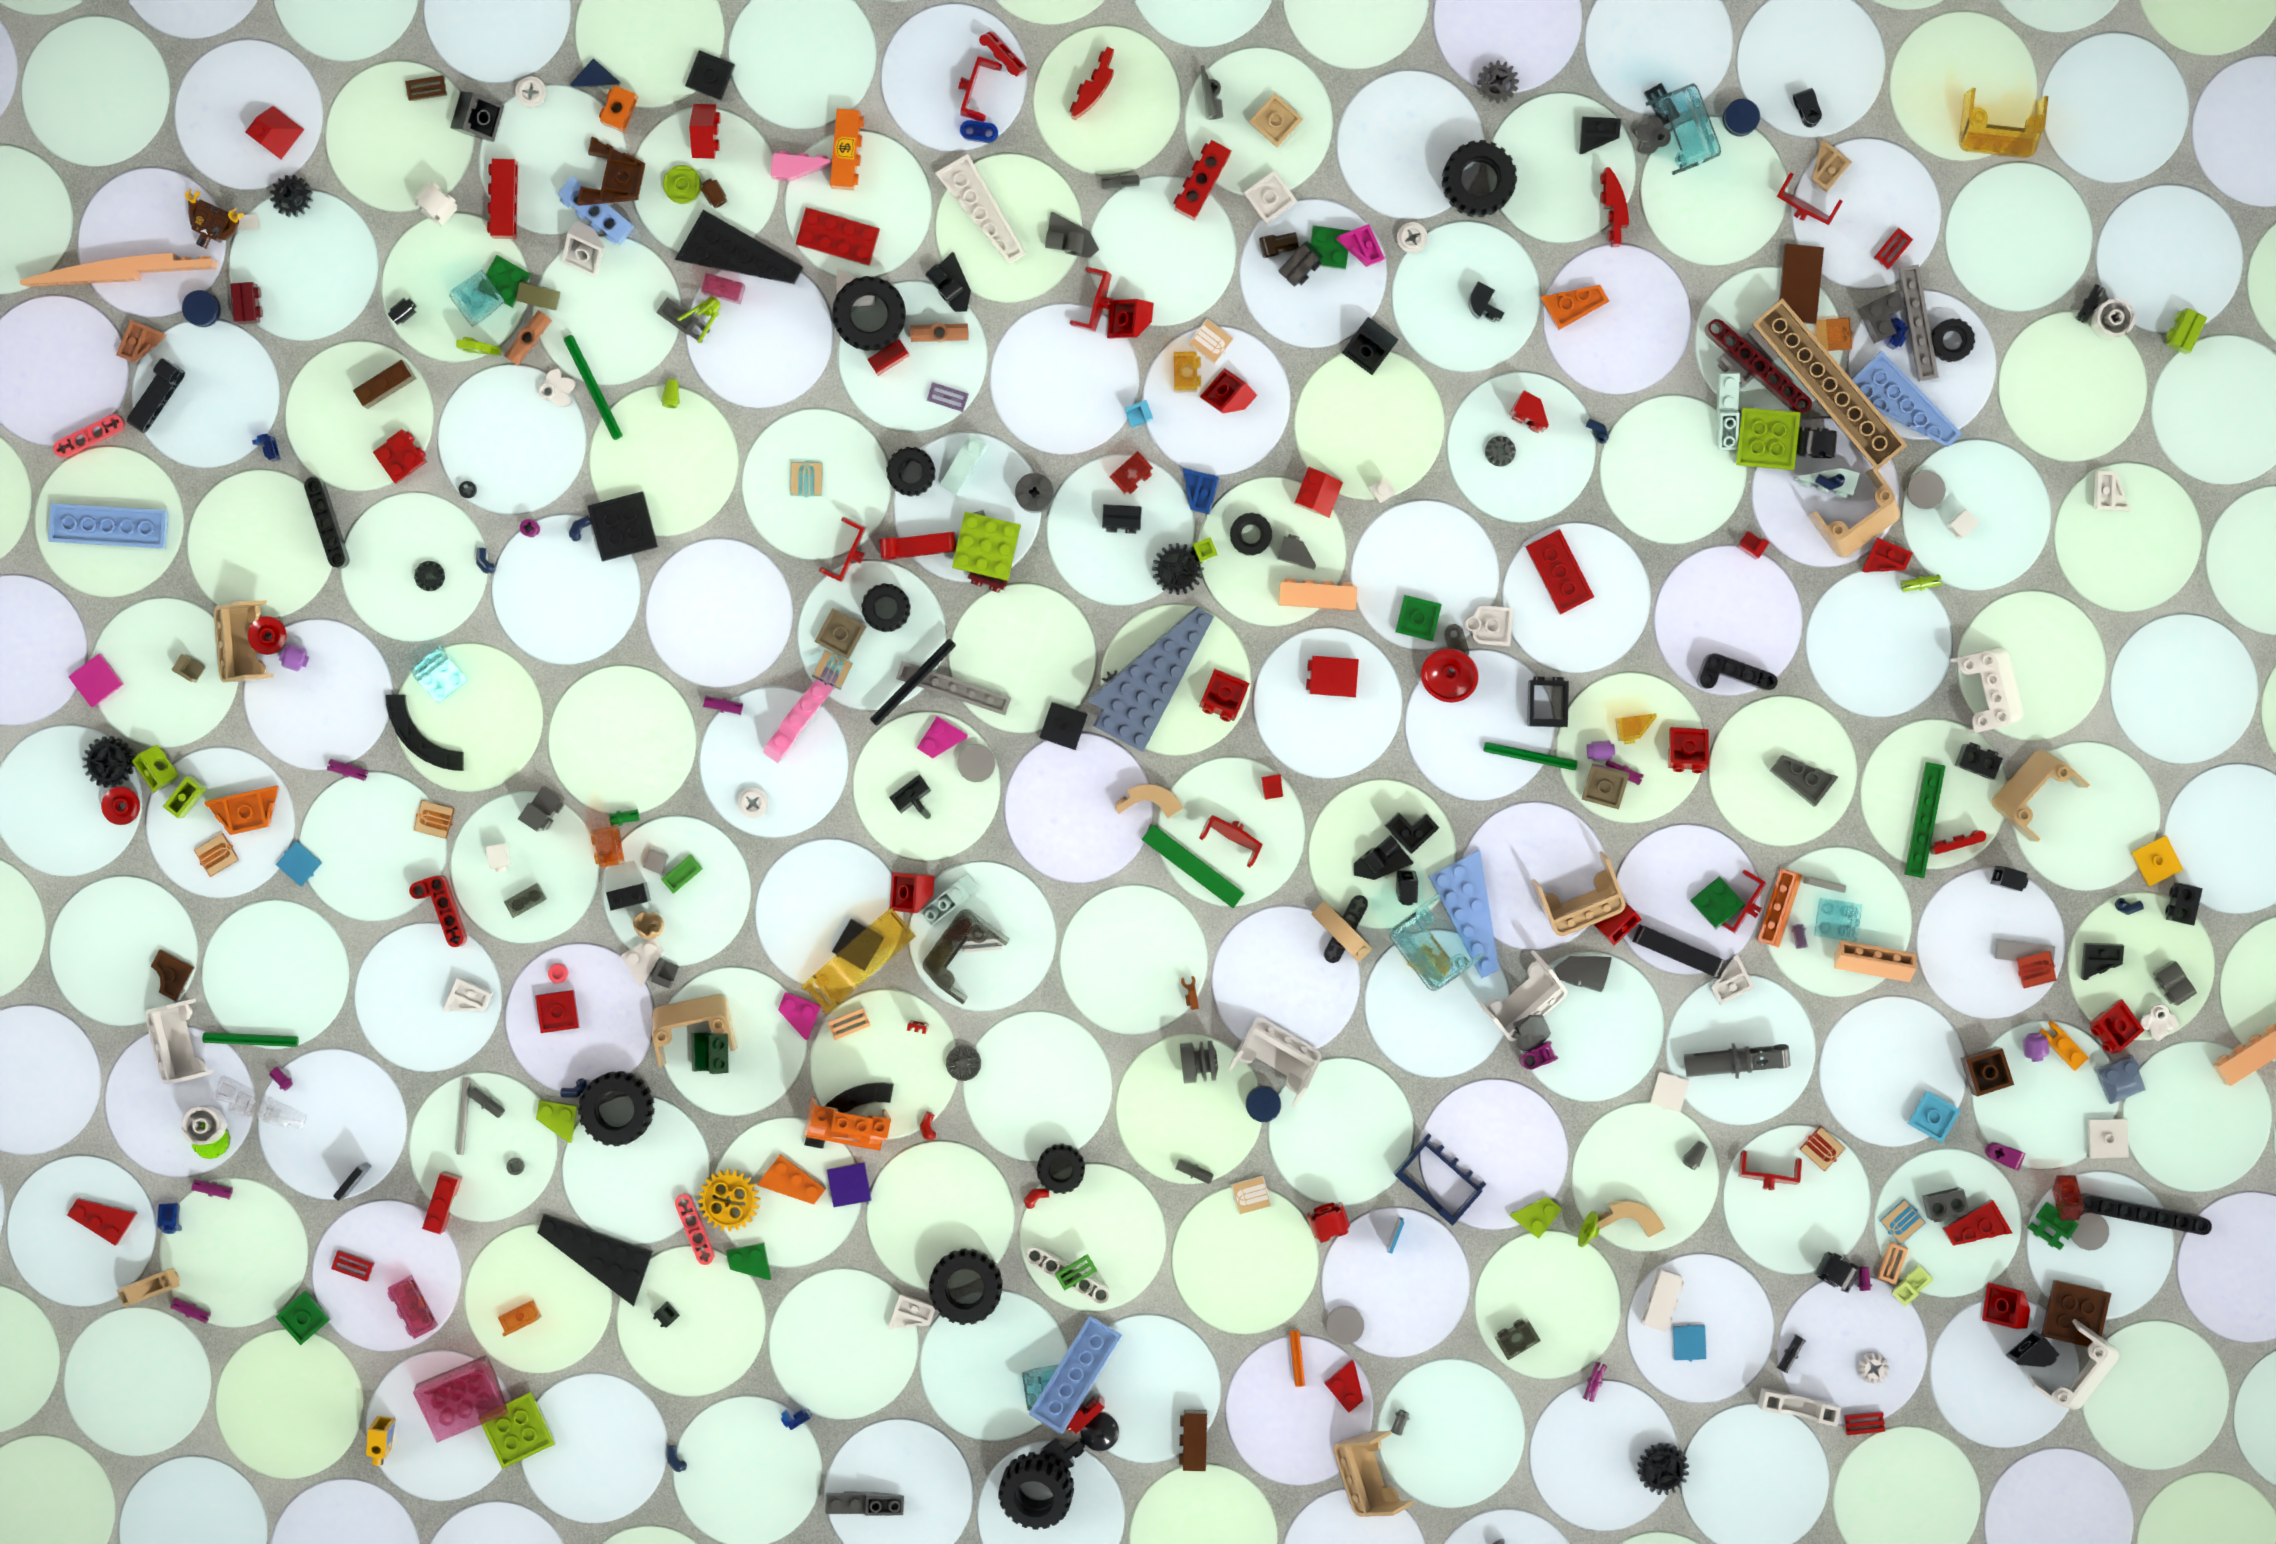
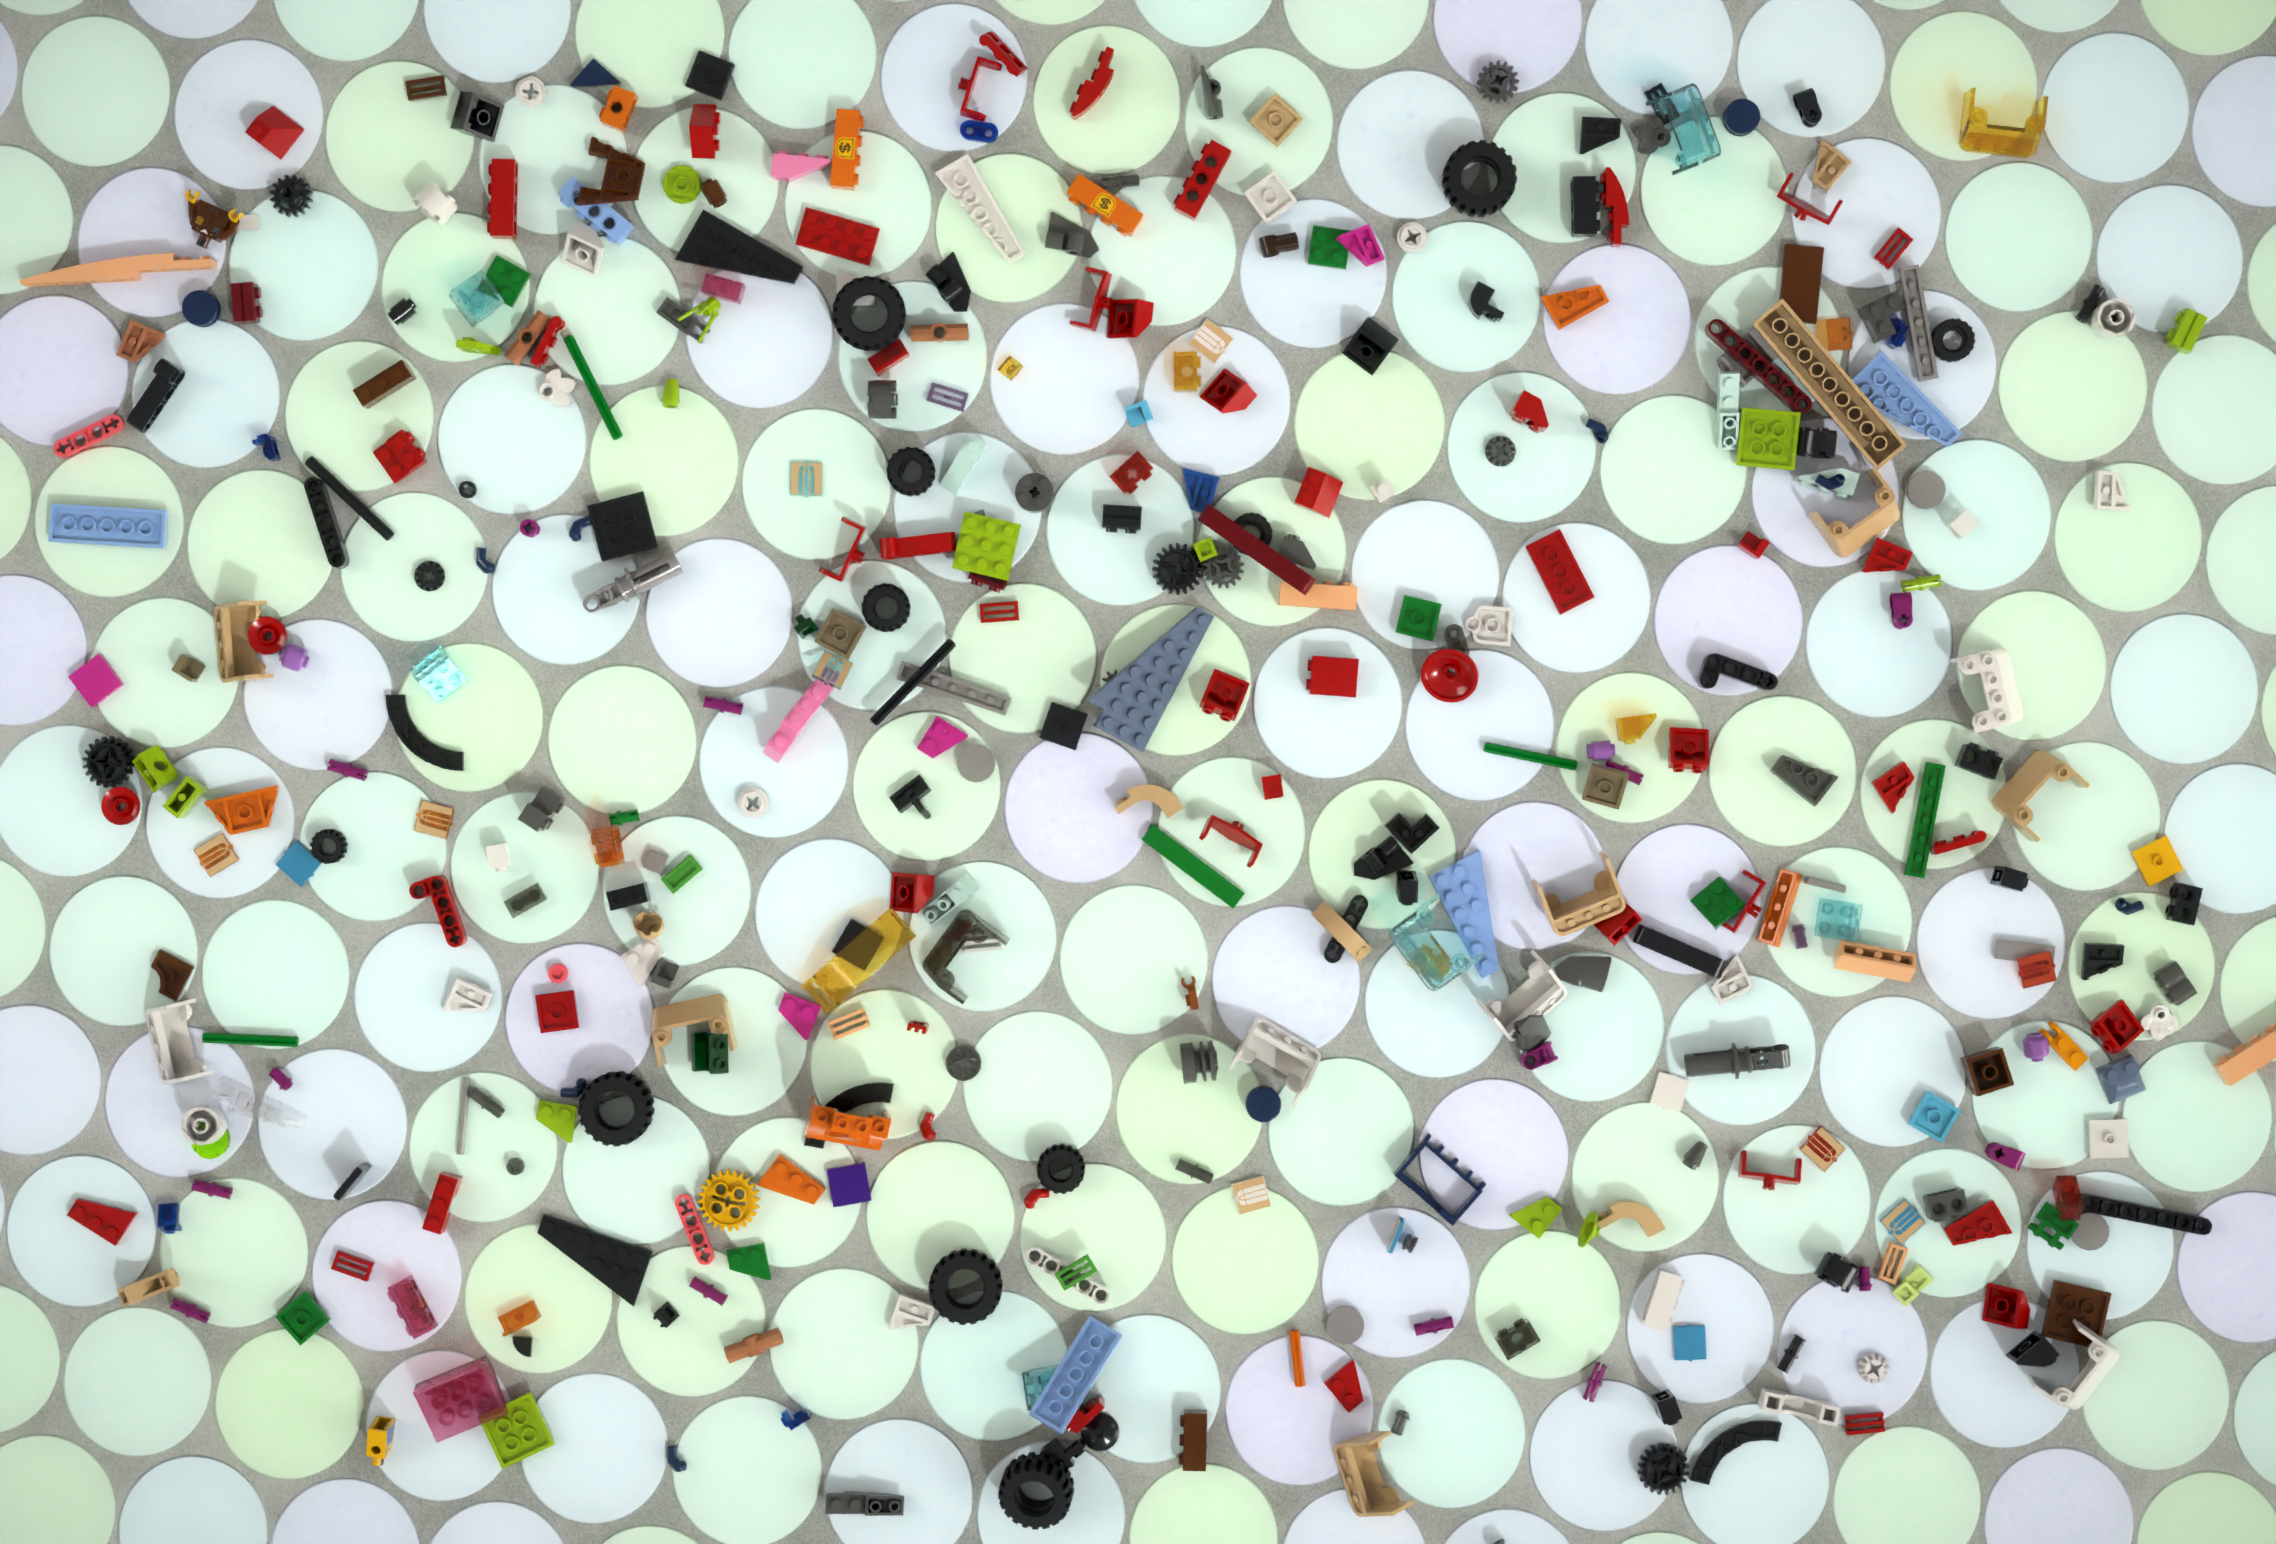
(317, 846): none -> black tyre
(346, 495): none -> black axle
(523, 1345): none -> black tile
(538, 296): olive slope -> none
(548, 340): none -> red plate
(626, 588): none -> light grey piece
(708, 1291): none -> magenta pin
(753, 1345): none -> nougat piece
(805, 626): none -> dark green tile
(882, 399): none -> dark grey brick
(997, 604): none -> red tile
(1010, 368): none -> clear yellow plate
(1104, 205): none -> orange brick
(1216, 578): none -> dark grey gear
(1256, 549): none -> dark red beam
(1300, 264): black brick -> none
(1328, 1221): red brick -> none
(1409, 1243): none -> dark grey bush
(1433, 1325): none -> magenta pin
(1540, 681): black window -> none
(1584, 206): none -> black brick
(1666, 1407): none -> black brick
(1730, 1440): none -> black tile
(1893, 785): none -> red wing
(1901, 607): none -> magenta piece

